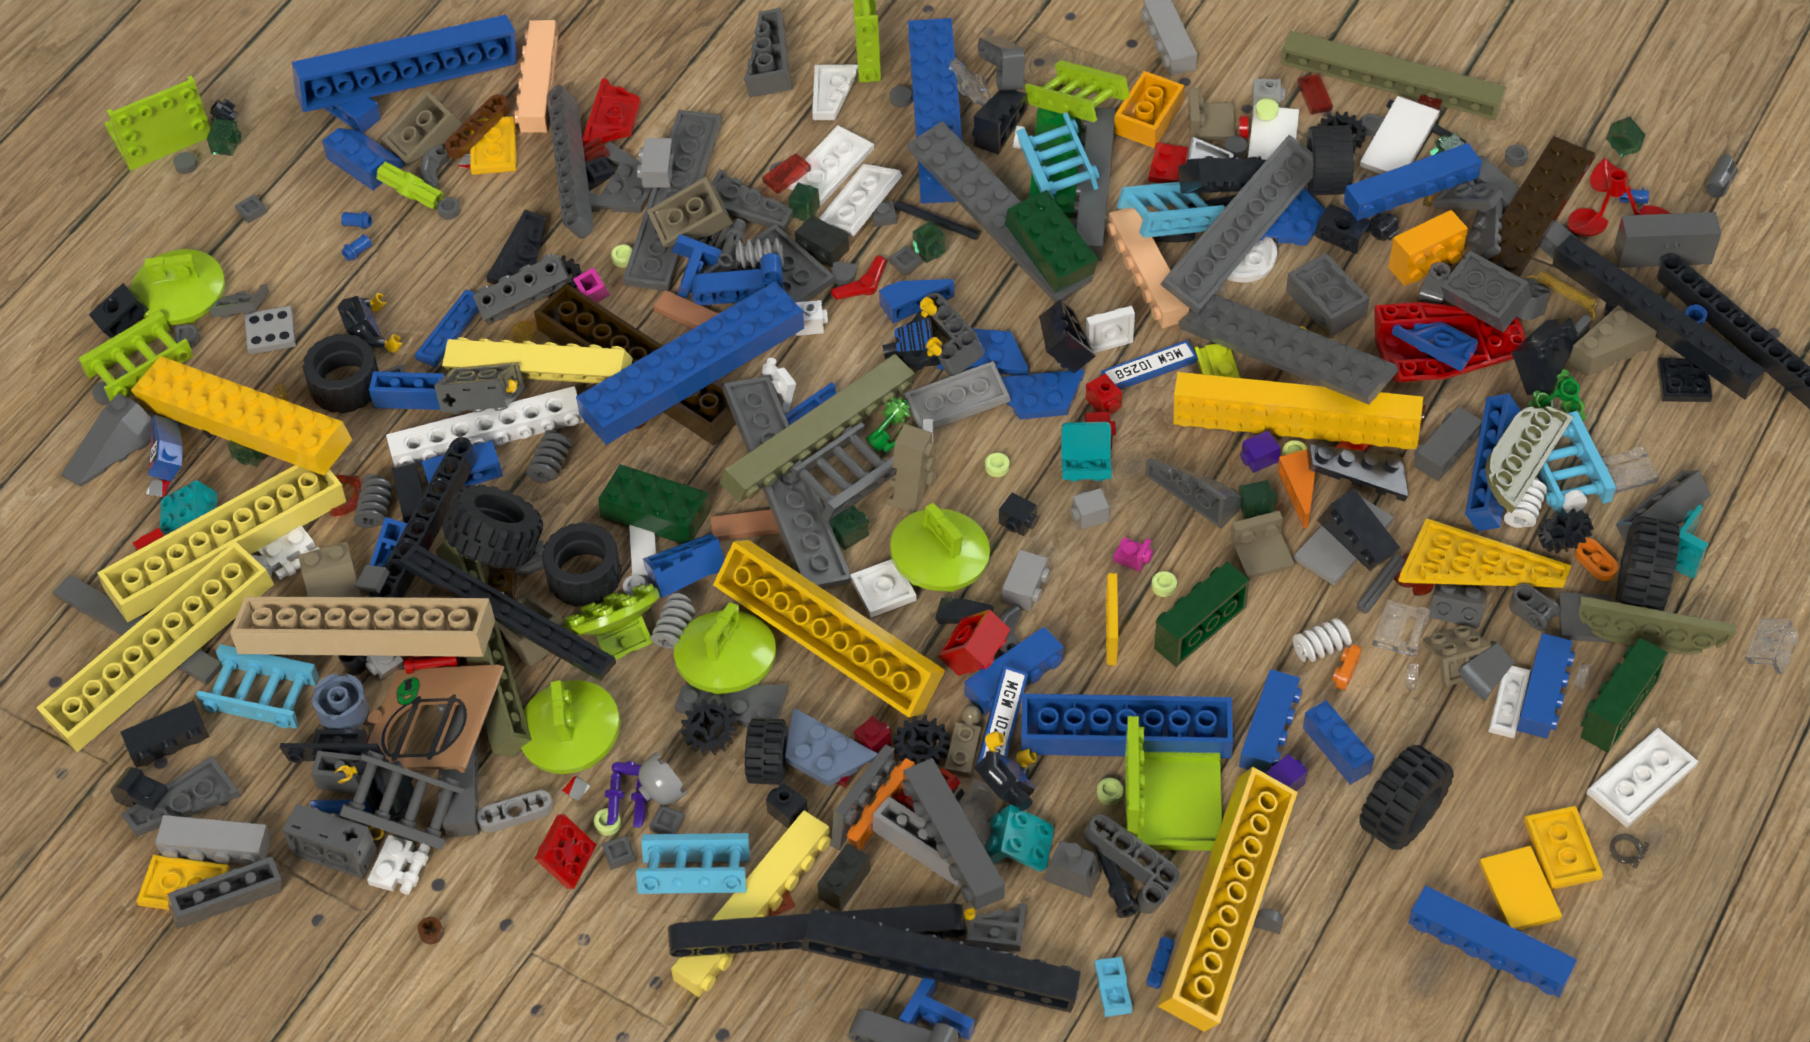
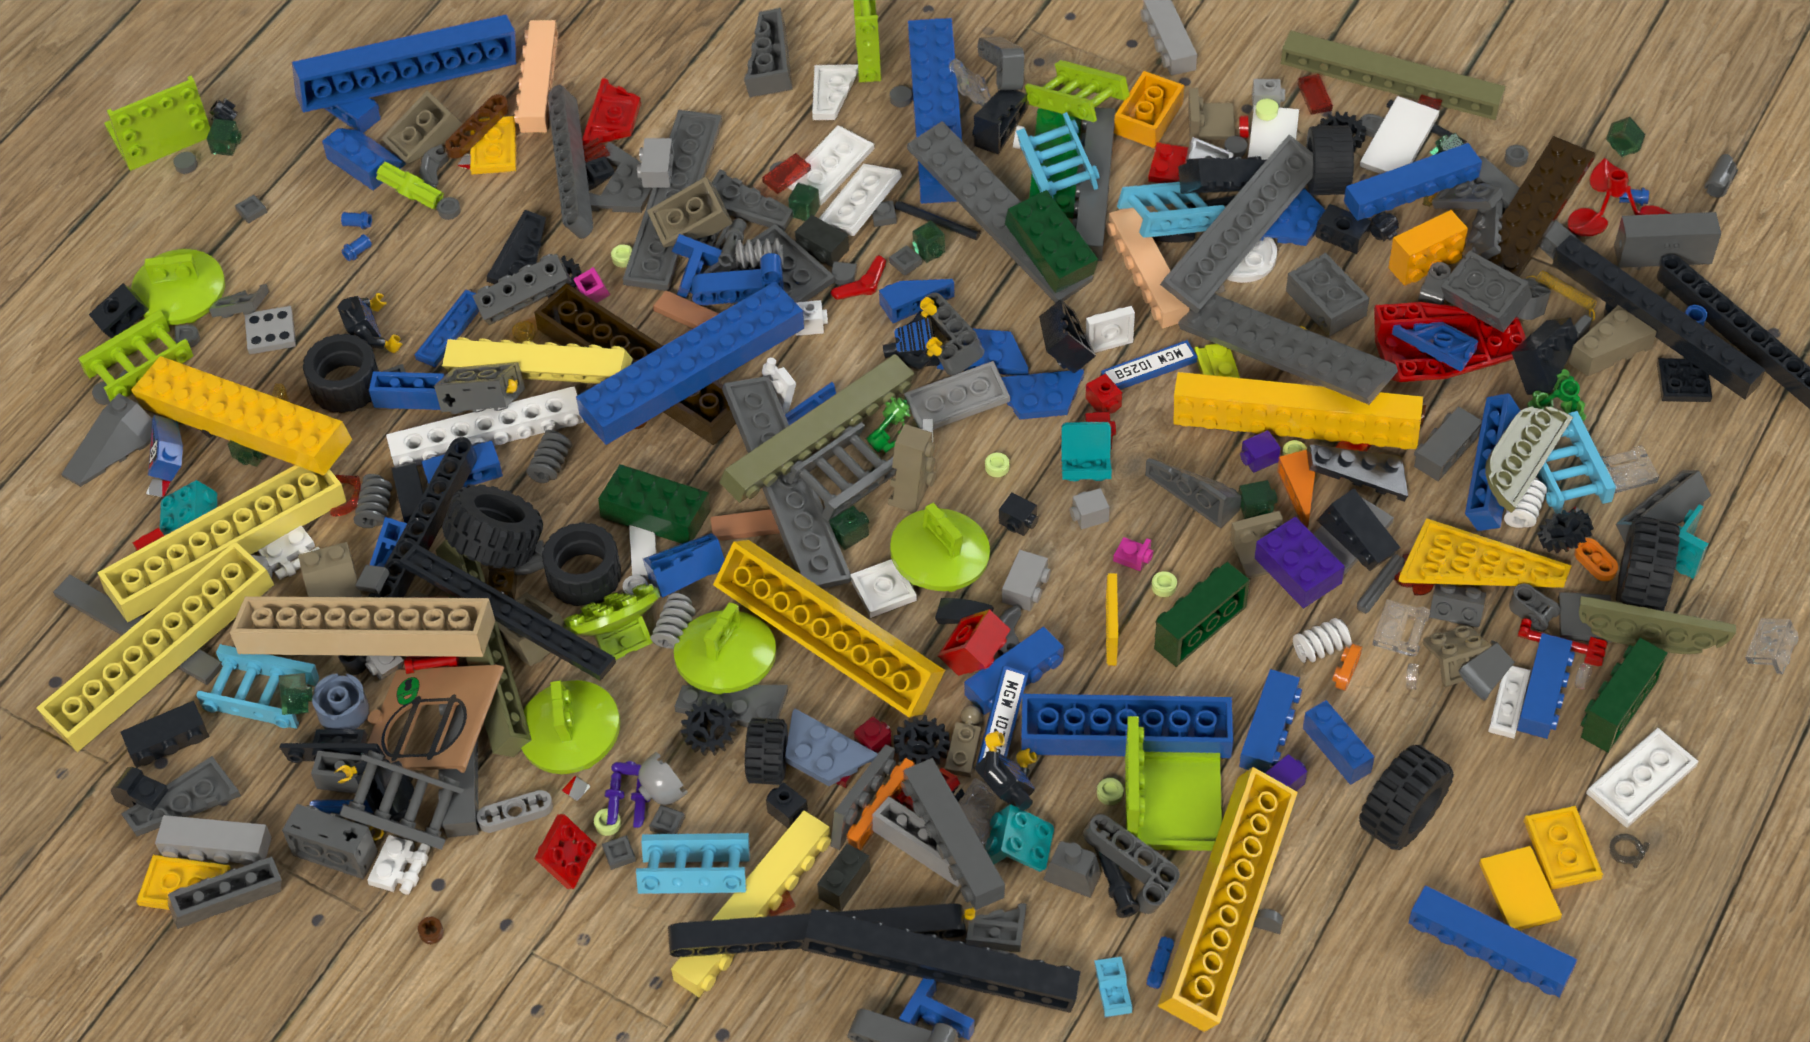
(294, 694): none -> clear green brick
(1299, 562): none -> dark purple brick
(1574, 499): white tile -> none
(1593, 650): none -> red hinge

